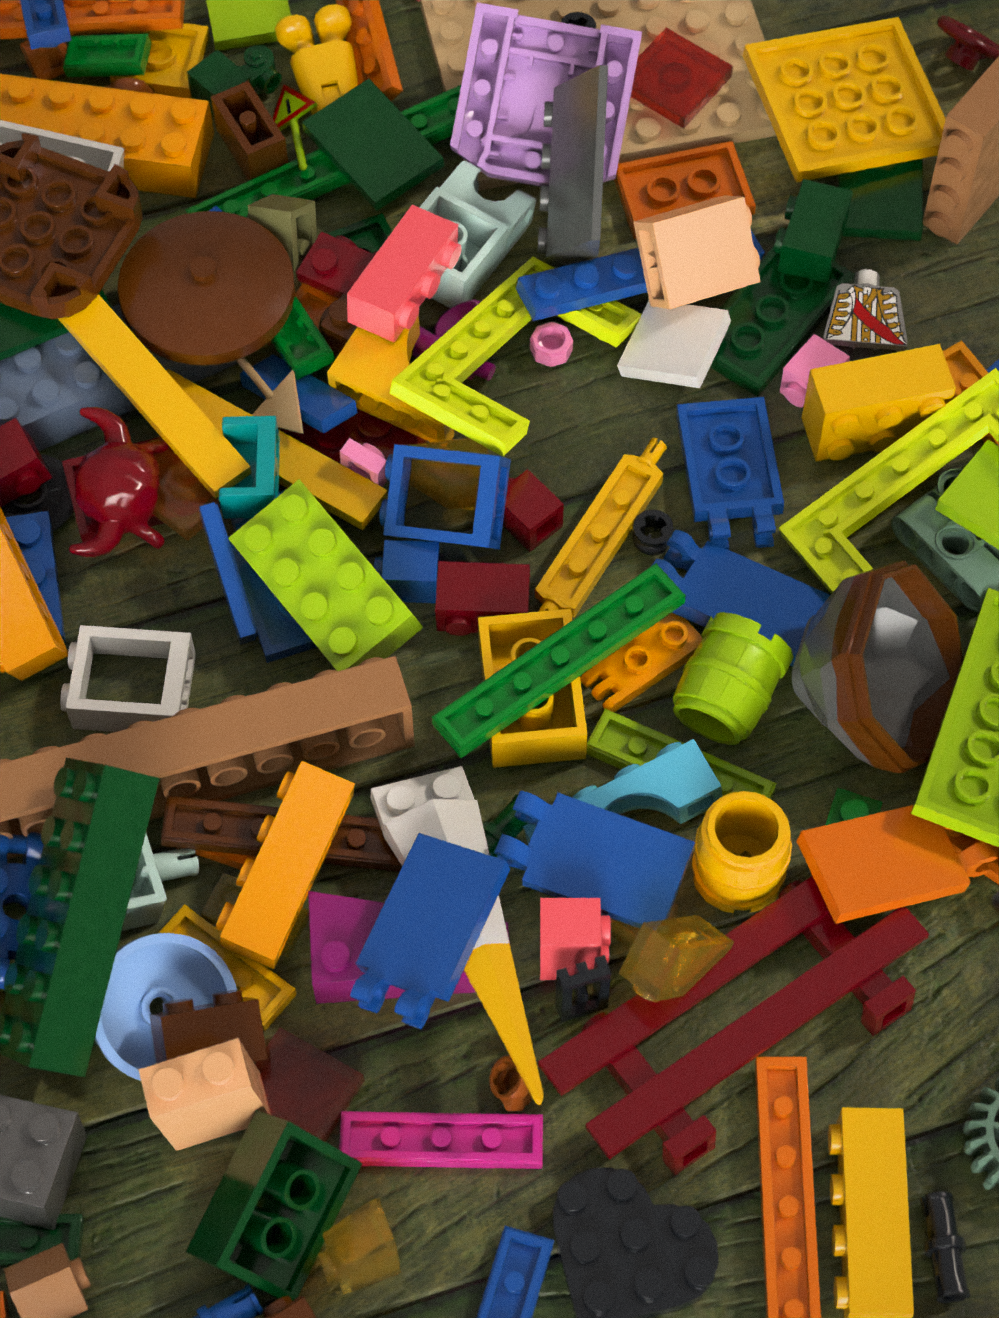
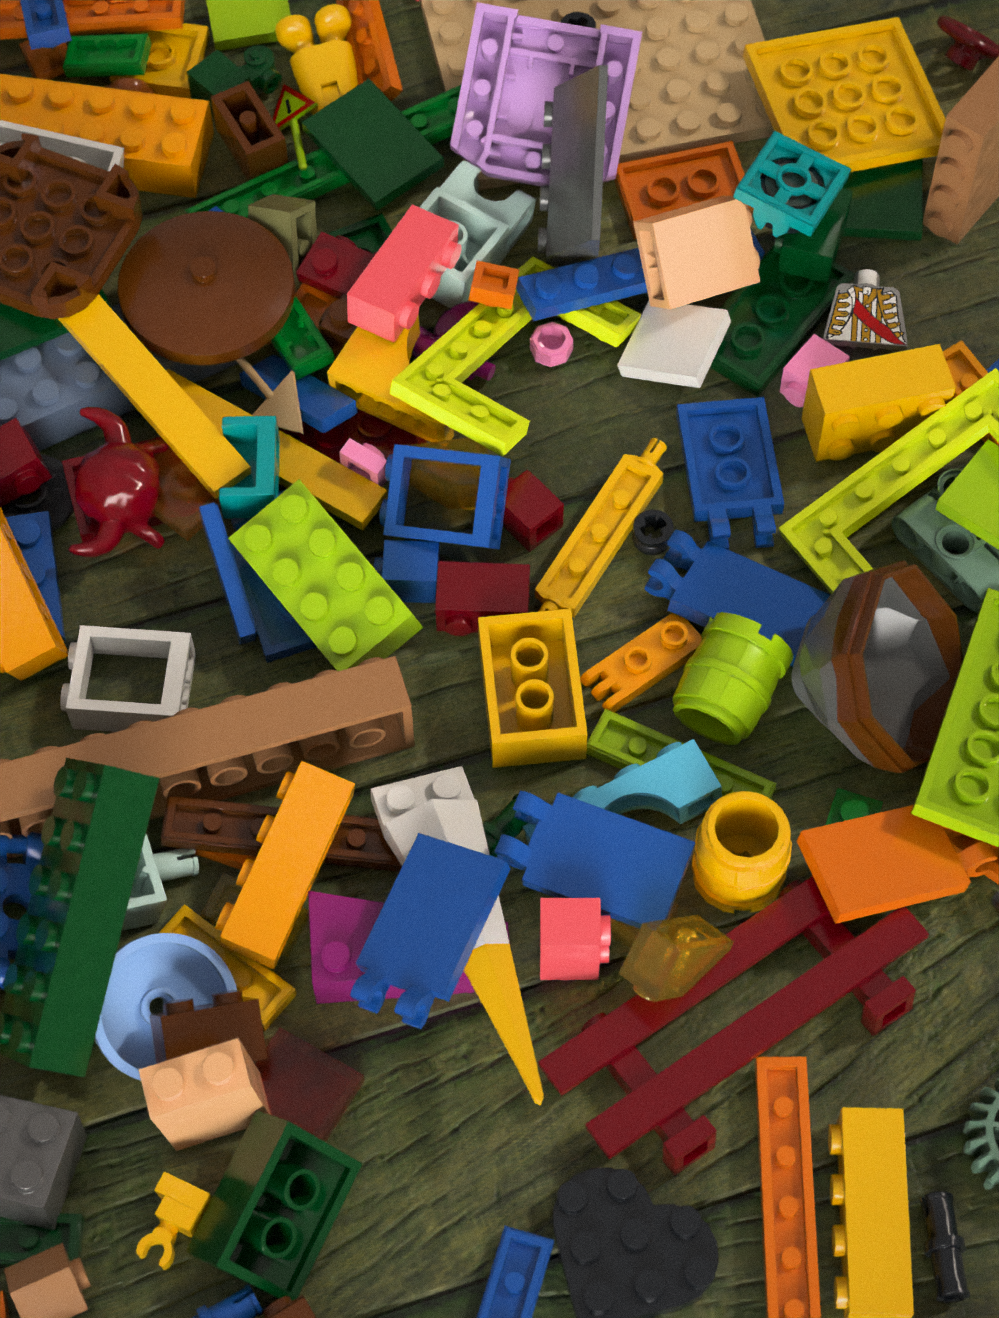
(178, 1212): none -> yellow piece
(360, 1249): clear yellow slope -> none
(443, 1139): dark pink tile -> none
(493, 285): none -> orange plate
(508, 1085): dark orange piece -> none
(558, 660): green tile -> none
(599, 976): black tile -> none
(678, 77): clear red tile -> none
(791, 188): none -> teal piece

